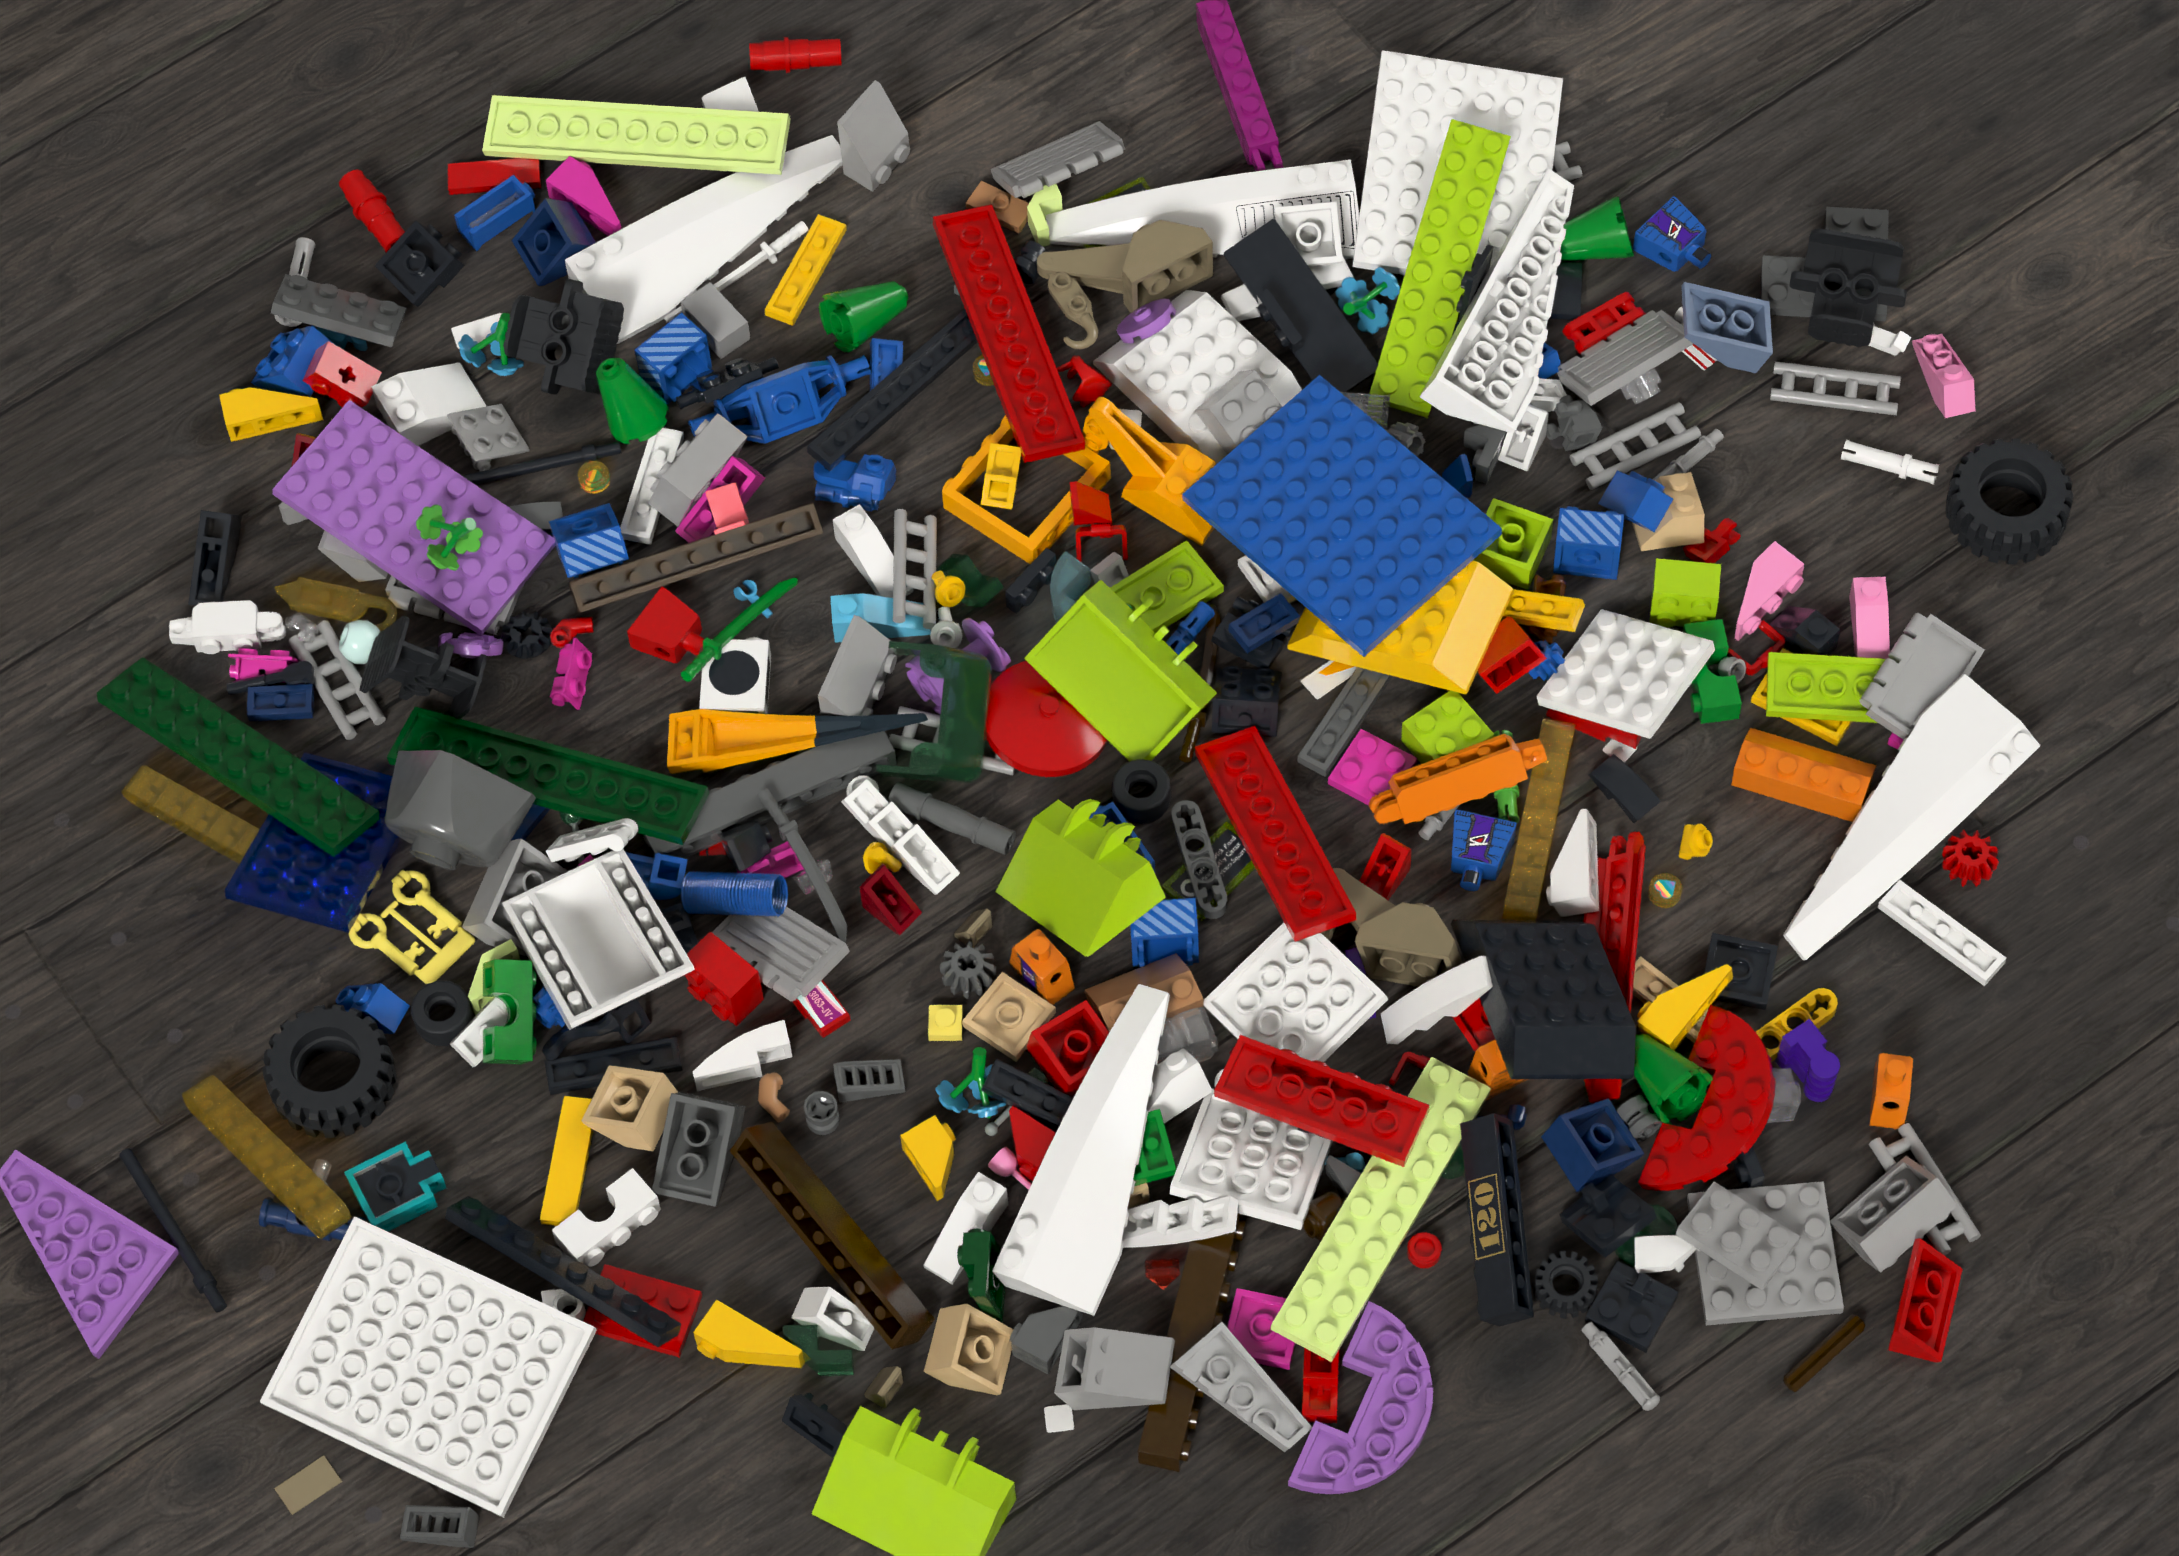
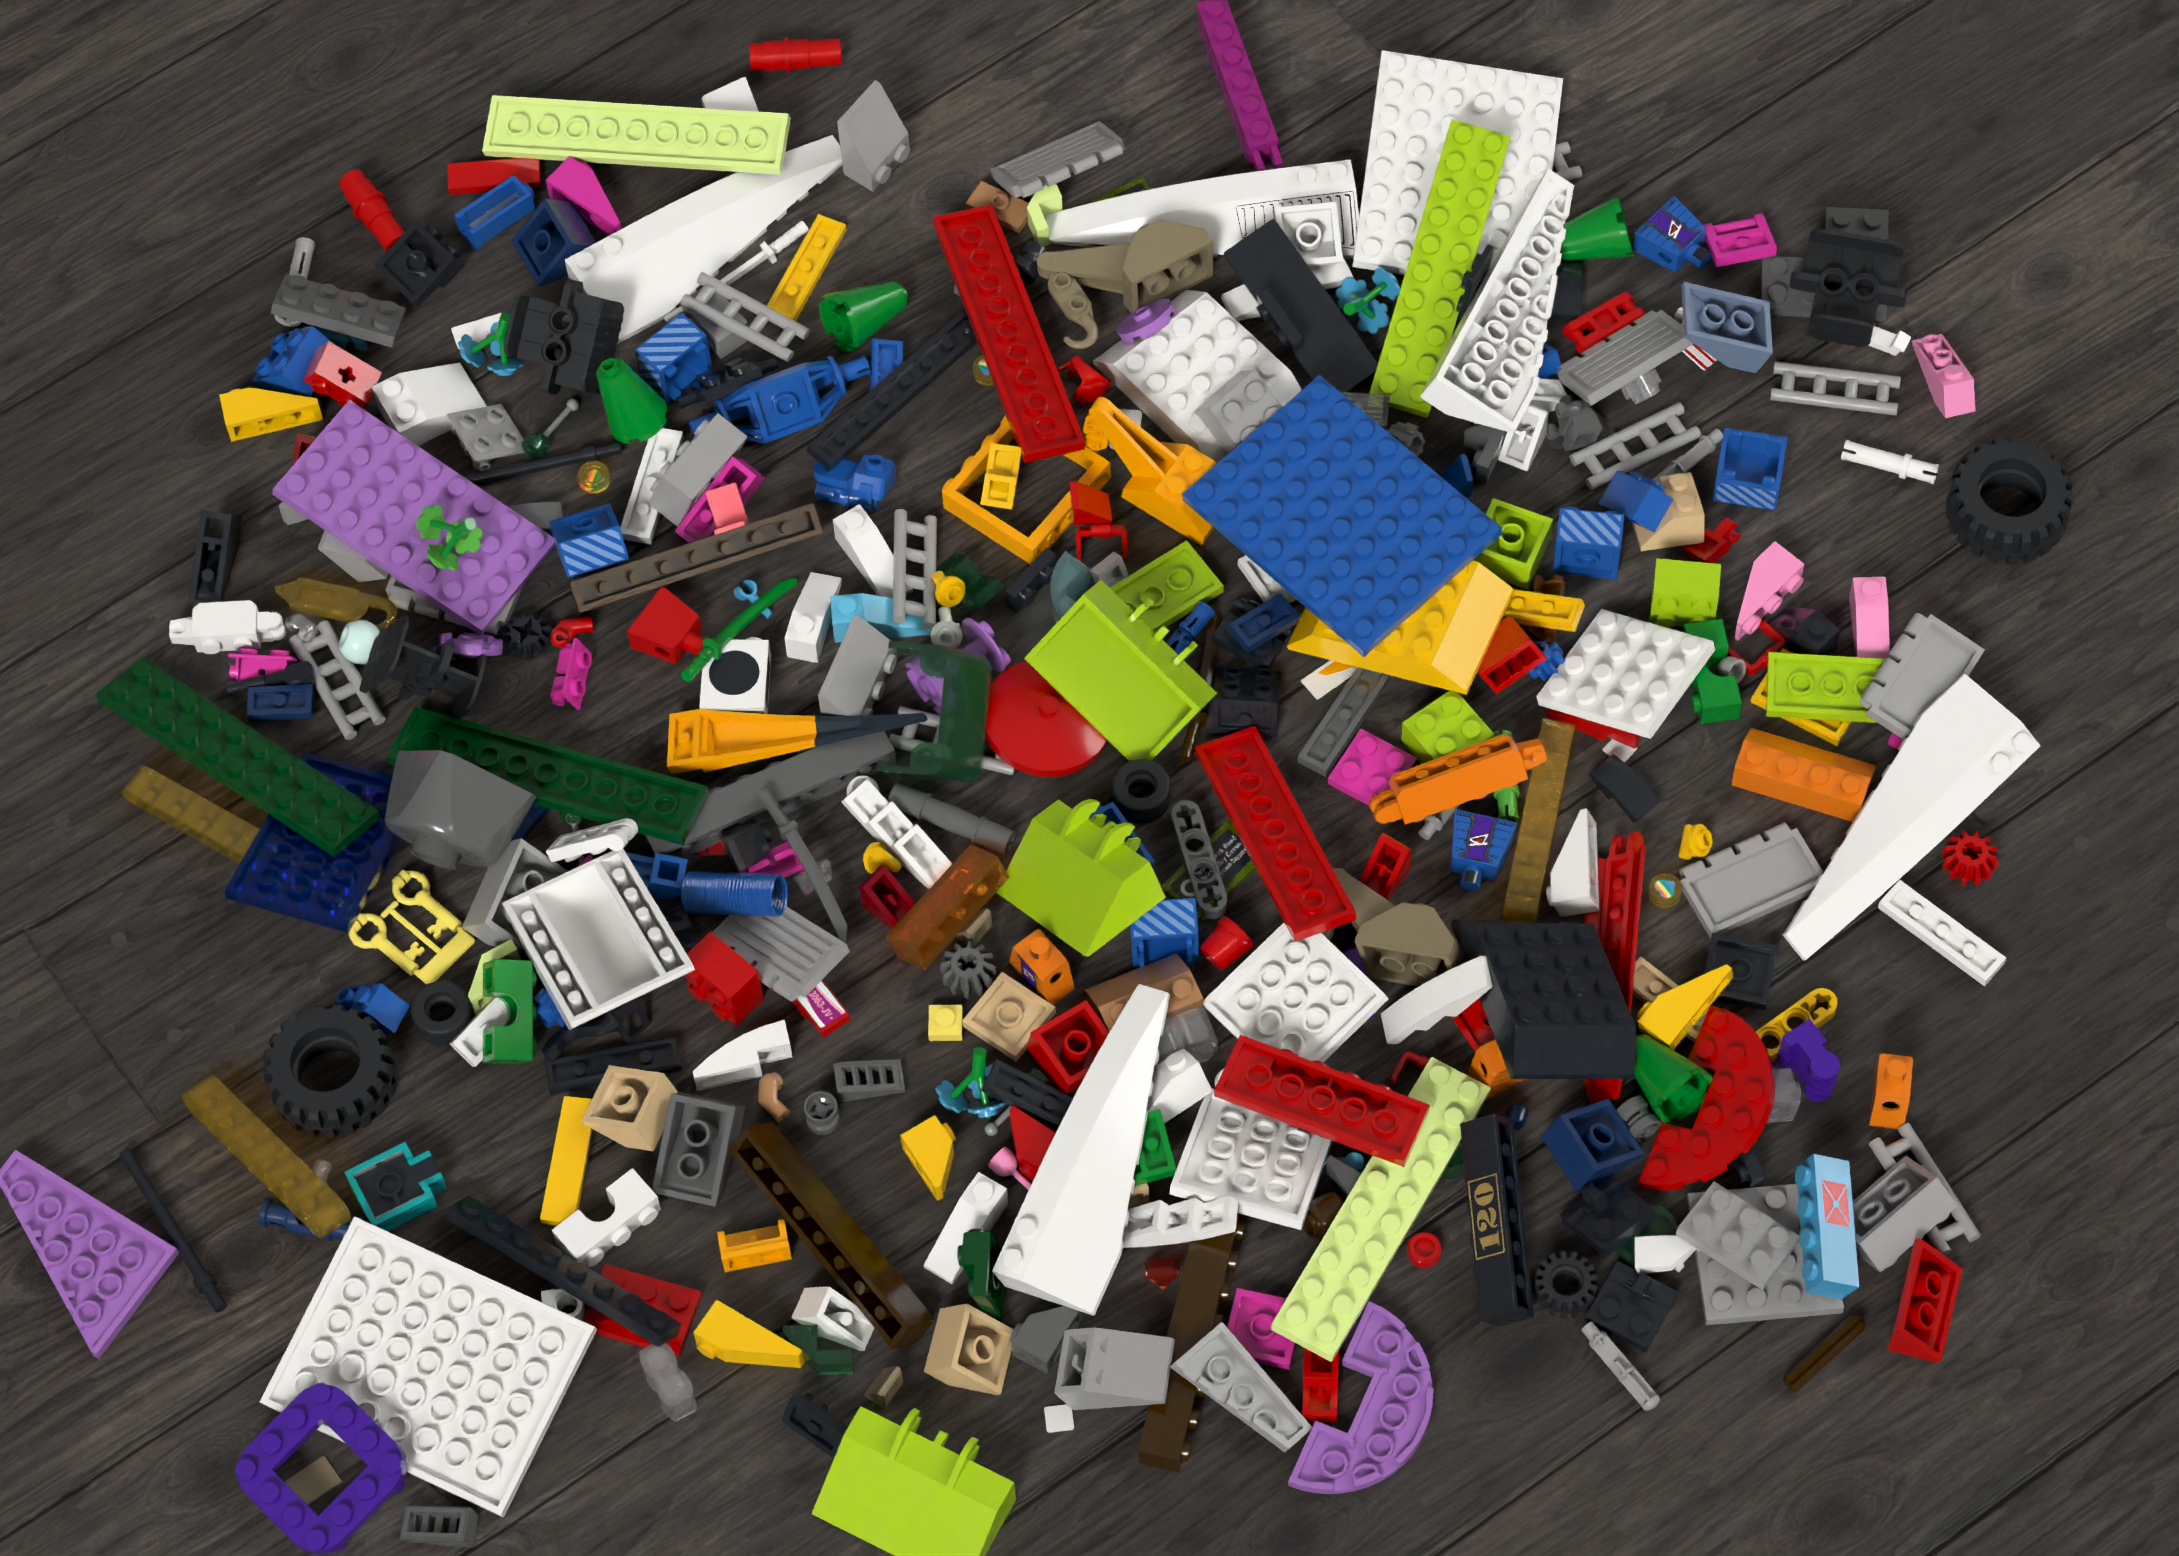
(356, 1503): none -> dark purple plate
(537, 444): none -> clear green hinge
(668, 1381): none -> clear brick
(739, 300): none -> light grey bar
(754, 1247): none -> light orange hinge
(811, 617): none -> white slope
(947, 907): none -> clear orange brick
(1225, 943): none -> red piece
(1740, 241): none -> dark pink plate
(1750, 469): none -> blue container
(1752, 882): none -> light grey hinge
(1827, 1227): none -> brick

